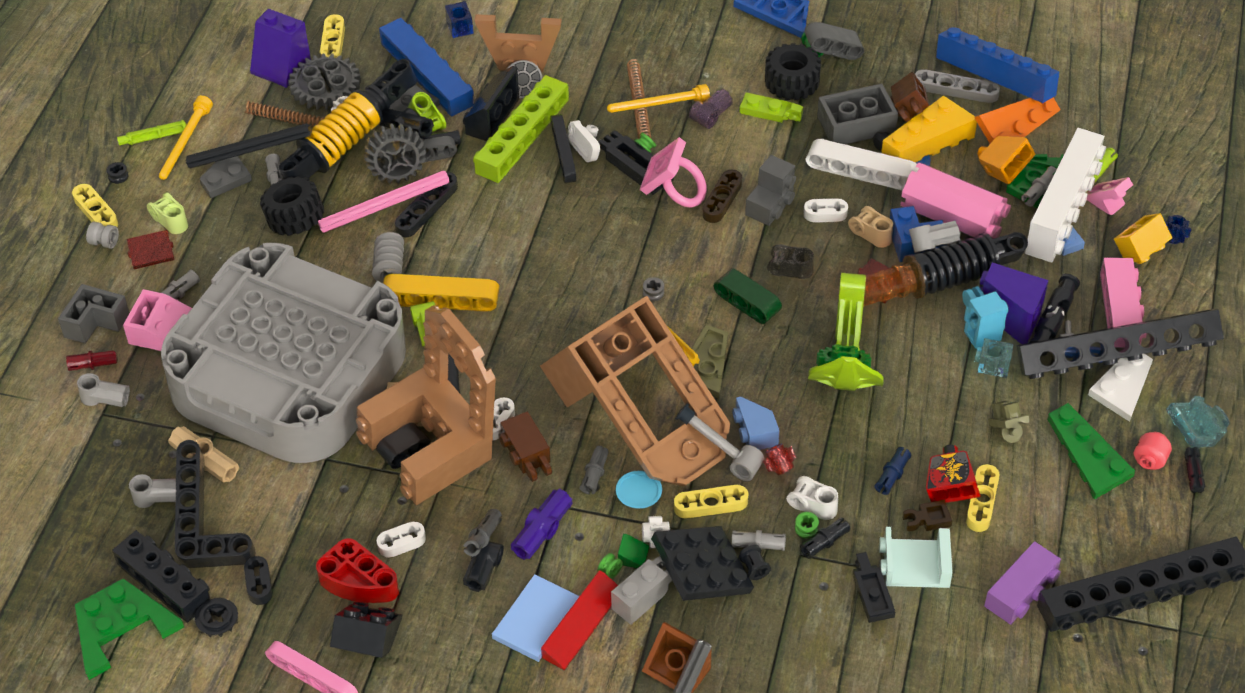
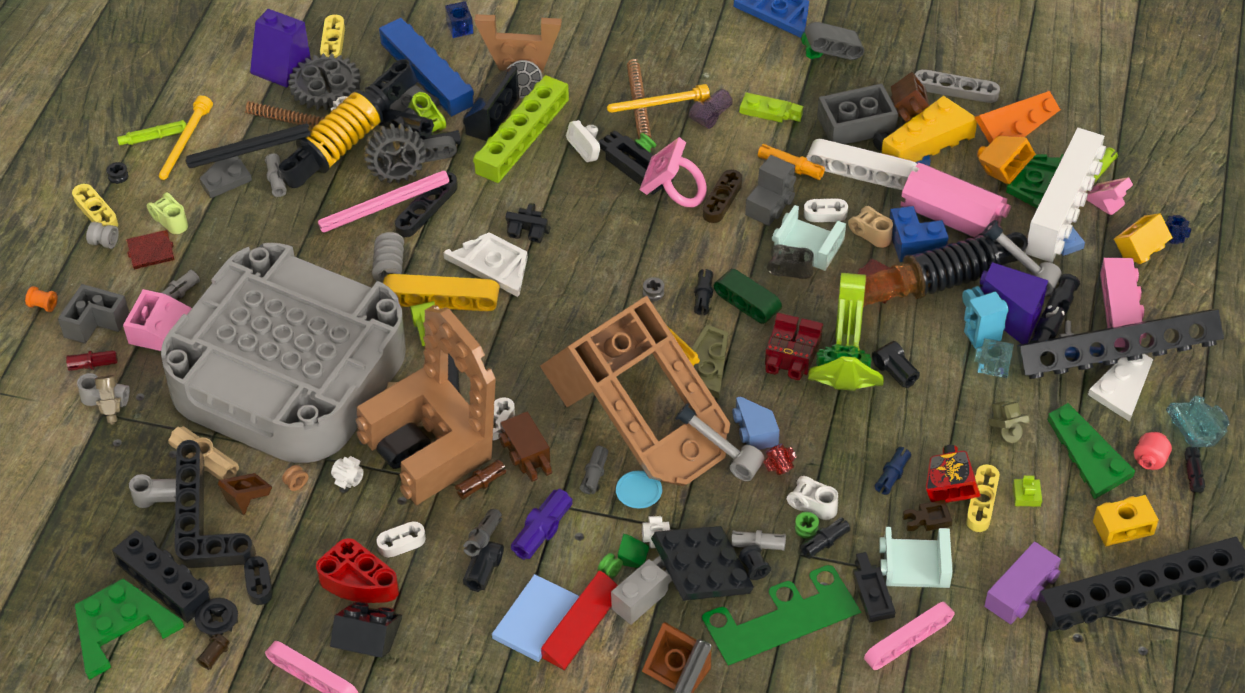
(41, 299): none -> orange bush
(108, 404): none -> dark tan piece
(217, 645): none -> dark brown pin
(241, 489): none -> reddish brown slope
(292, 205): black tyre -> none
(295, 477): none -> medium nougat bush
(347, 472): none -> white gear
(480, 479): none -> reddish brown pin
(493, 260): none -> white wing
(528, 220): none -> black hips
(563, 148): black beam -> none
(703, 292): none -> black pin
(704, 510): light yellow beam -> none
(787, 623): none -> green piece
(792, 71): black tyre -> none
(792, 348): none -> dark red hips
(802, 165): none -> light orange pin
(805, 235): none -> light aqua panel
(893, 360): none -> black piece
(909, 635): none -> bright pink beam
(928, 236): light grey piece -> none
(997, 64): blue brick -> none
(1027, 492): none -> lime tile
(1038, 187): light grey pin -> none
(1045, 270): none -> light grey piece
(1125, 520): none -> yellow brick

